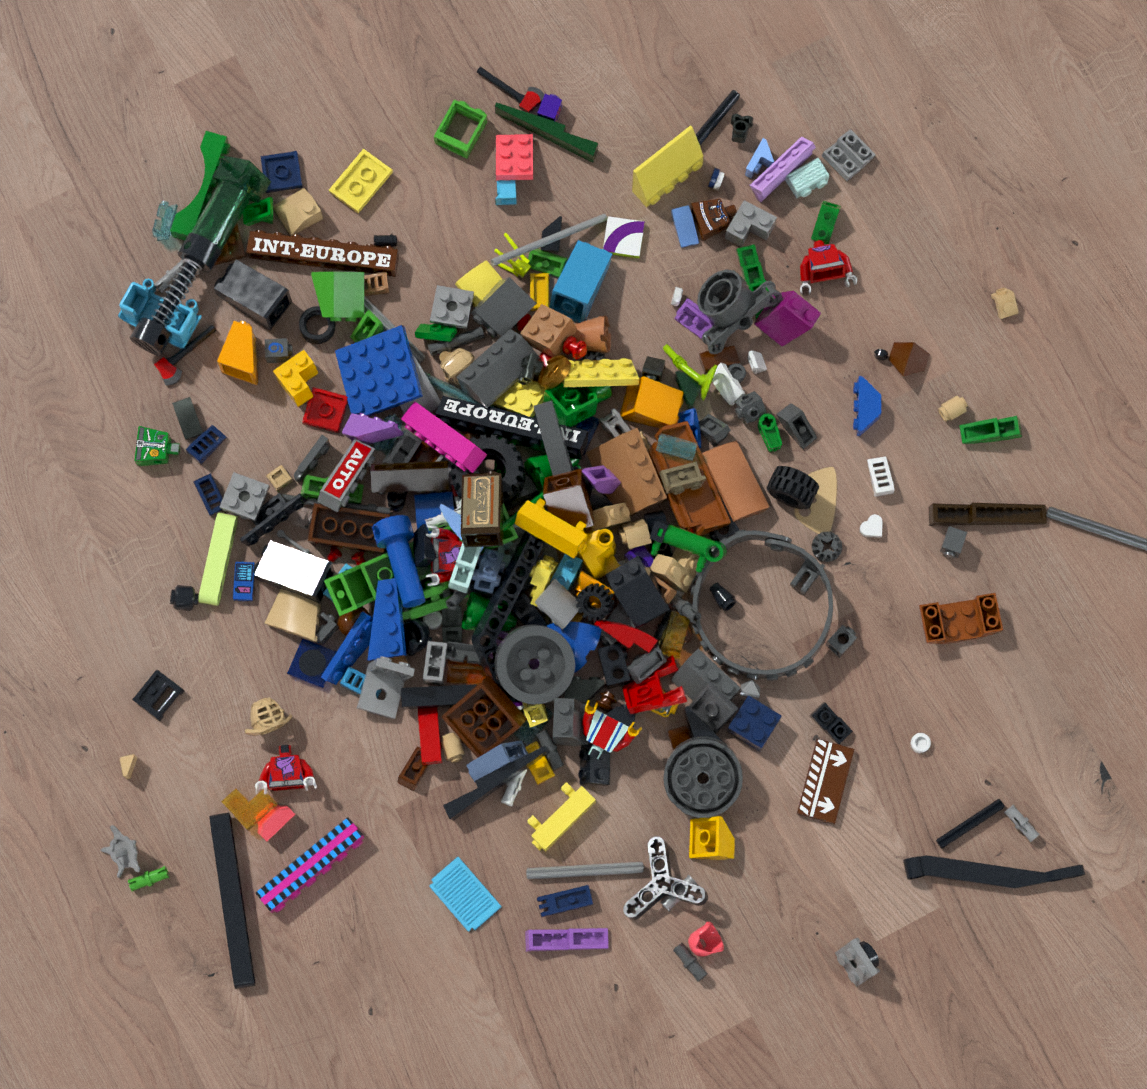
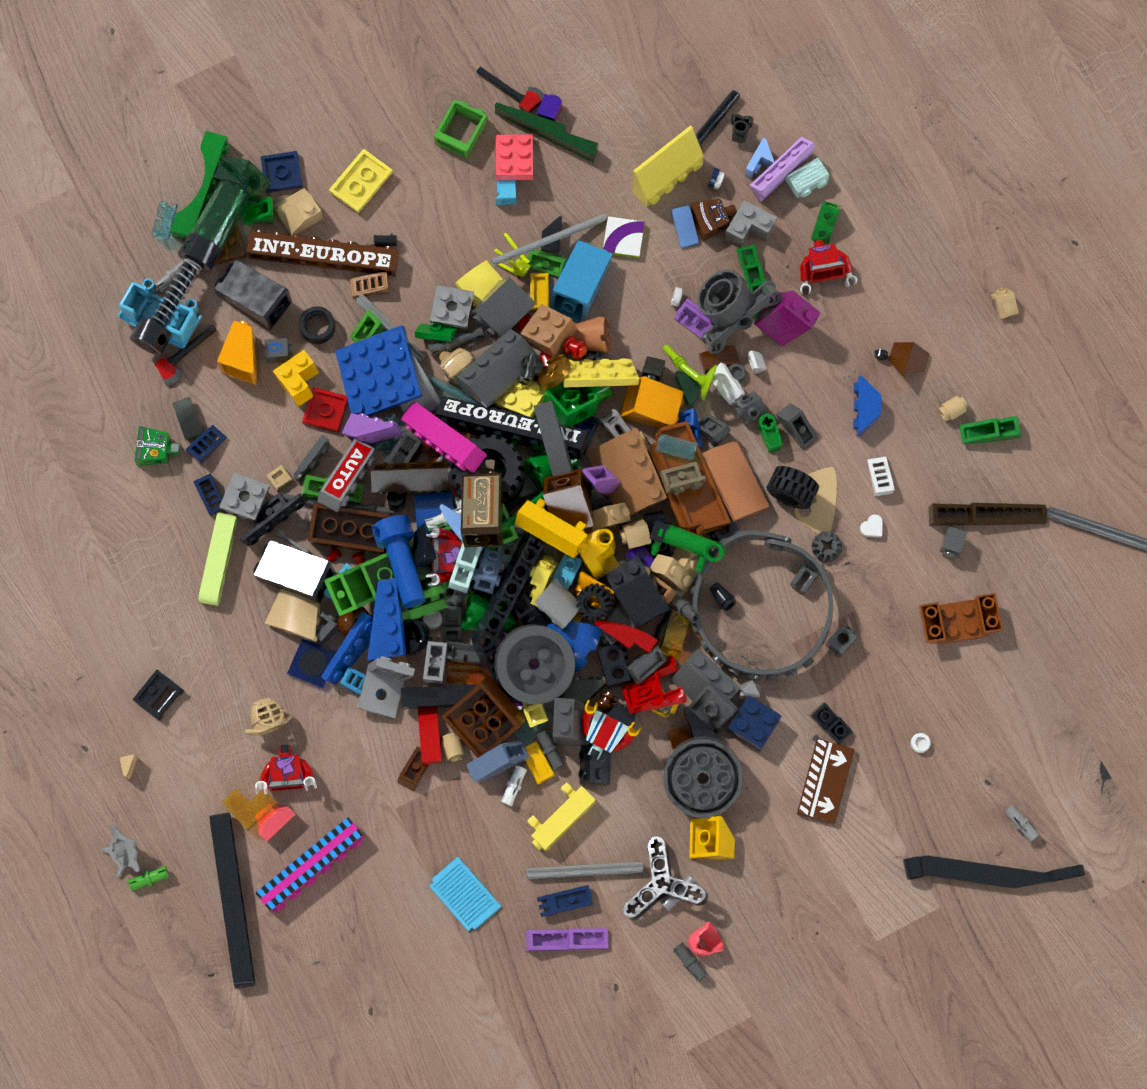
(183, 597): black head -> none
(243, 581): tile -> none
(340, 294): bright green slope -> none
(492, 782): black slope -> none
(848, 155): light grey slope -> none
(858, 960): light grey piece -> none
(970, 823): black axle -> none

